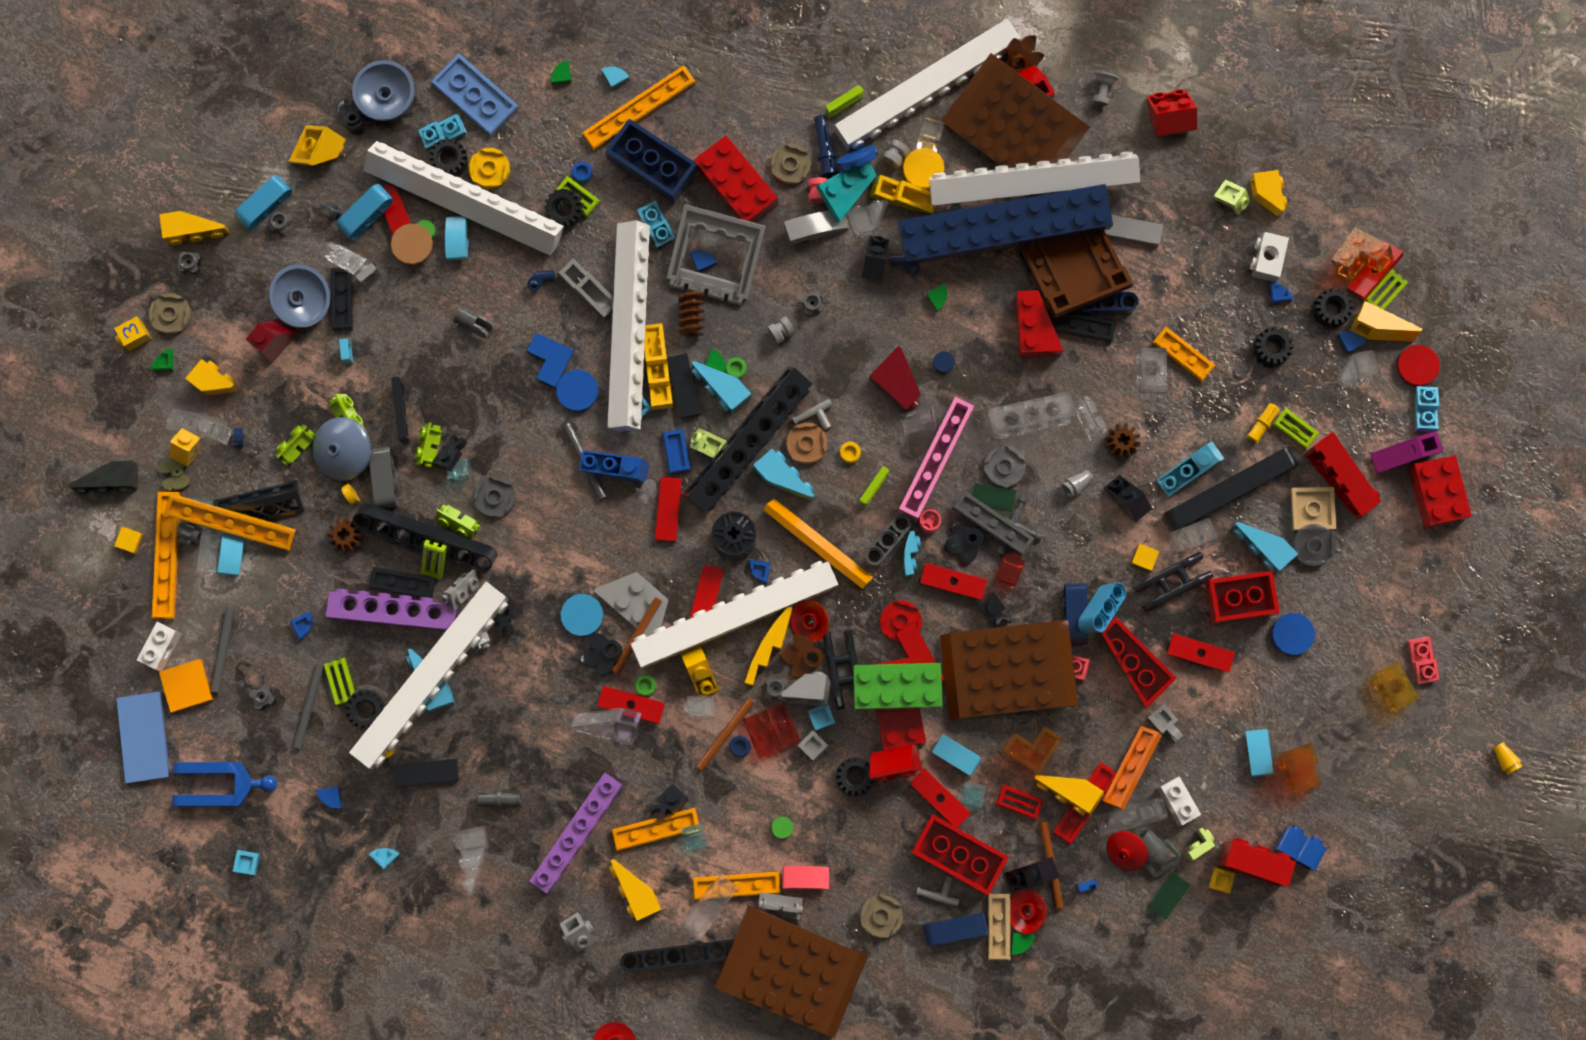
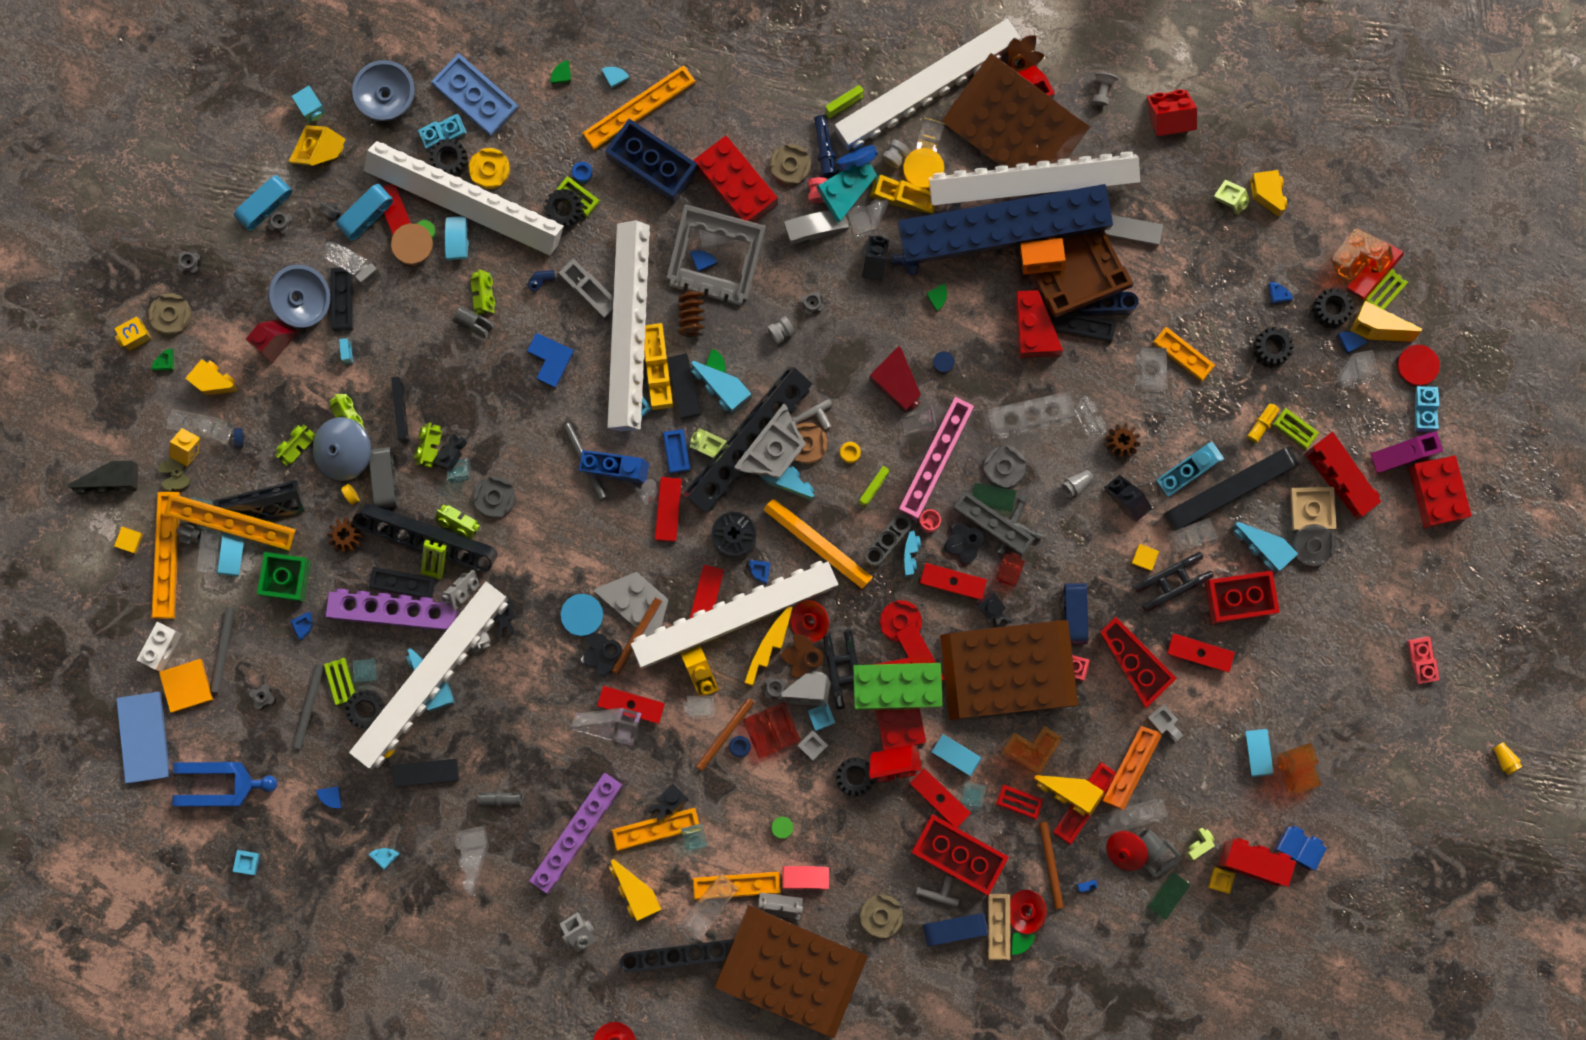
(184, 227): yellow slope -> none
(284, 577): none -> green brick
(309, 104): none -> medium azure brick
(349, 111): black plate -> none
(364, 670): none -> clear light blue plate
(482, 283): none -> lime hinge
(577, 390): blue tile -> none
(645, 685): bright green tile -> none
(659, 227): medium azure slope -> none
(736, 367): bright green tile -> none
(773, 448): none -> light grey wing
(1032, 875): black slope -> none
(1042, 256): none -> orange brick
(1102, 608): dark azure beam -> none
(1179, 801): white brick -> none
(1274, 245): white brick -> none
(1293, 634): blue tile -> none
(1405, 691): clear yellow brick -> none

